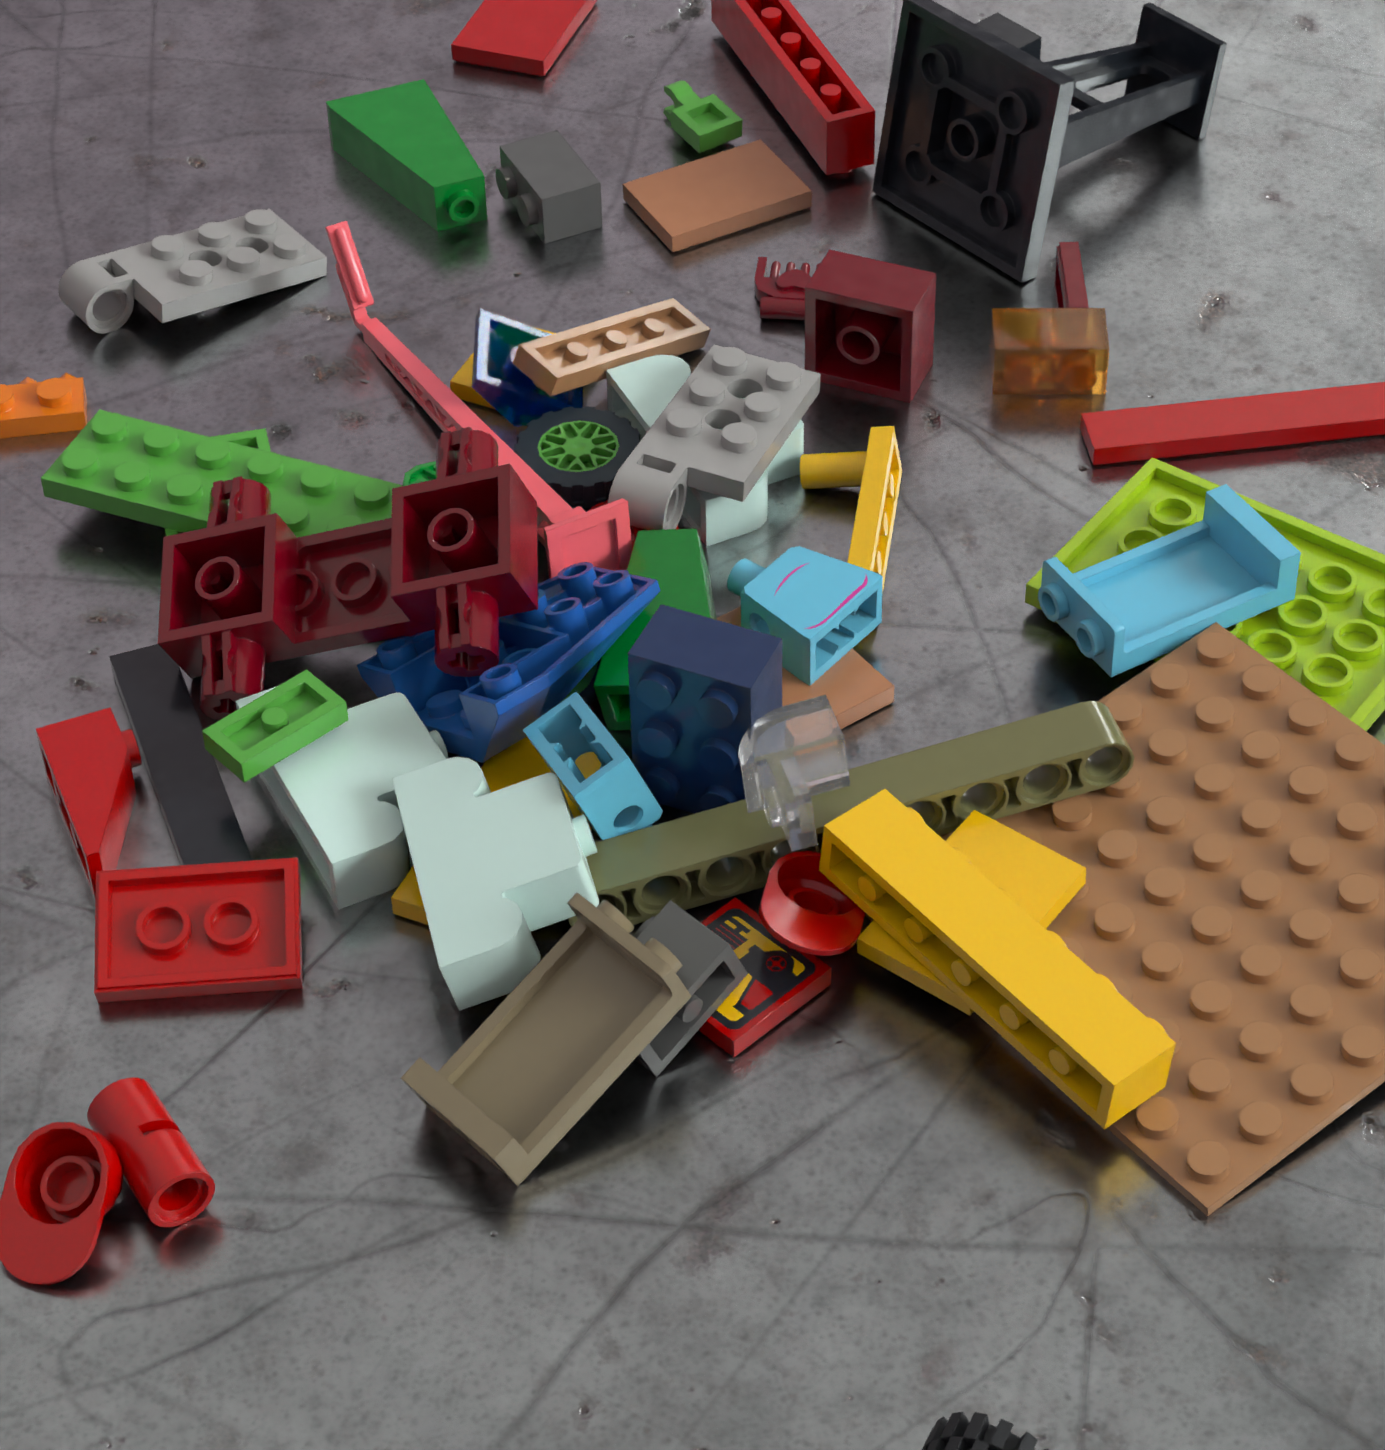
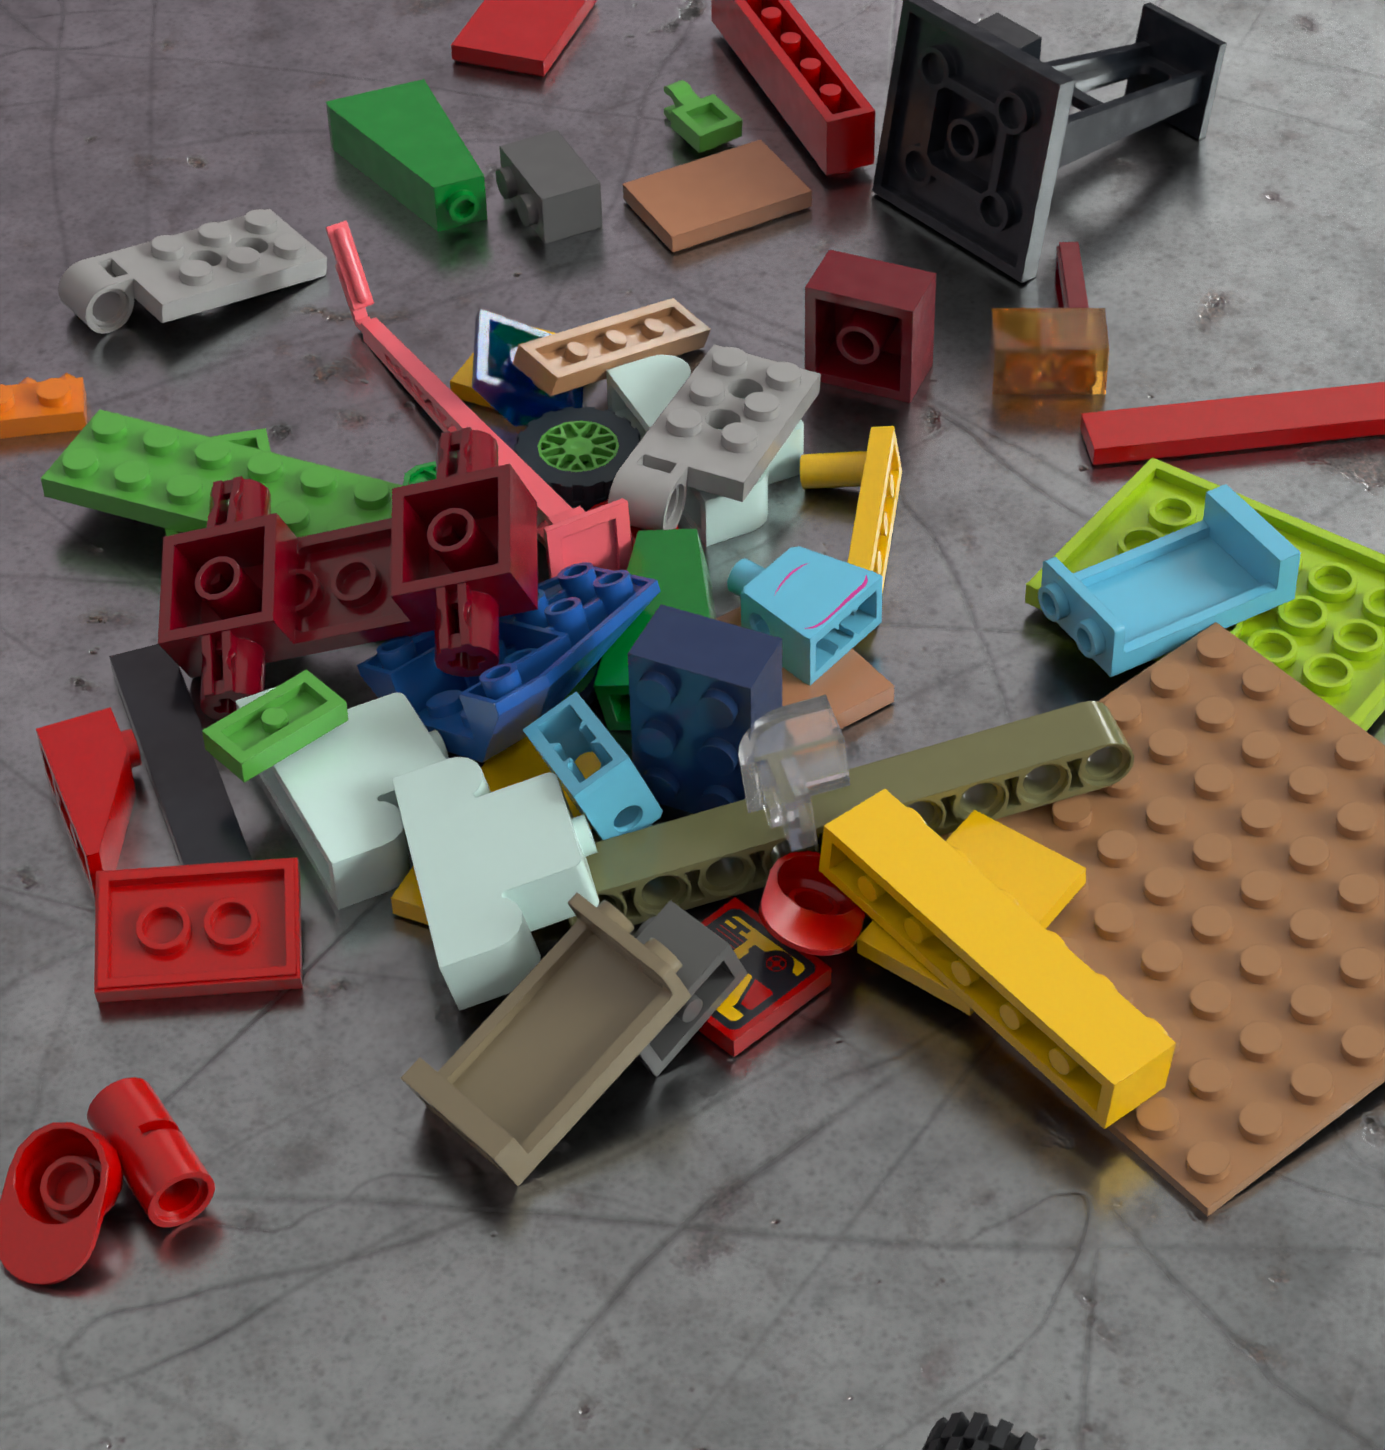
(781, 295): dark red piece -> none

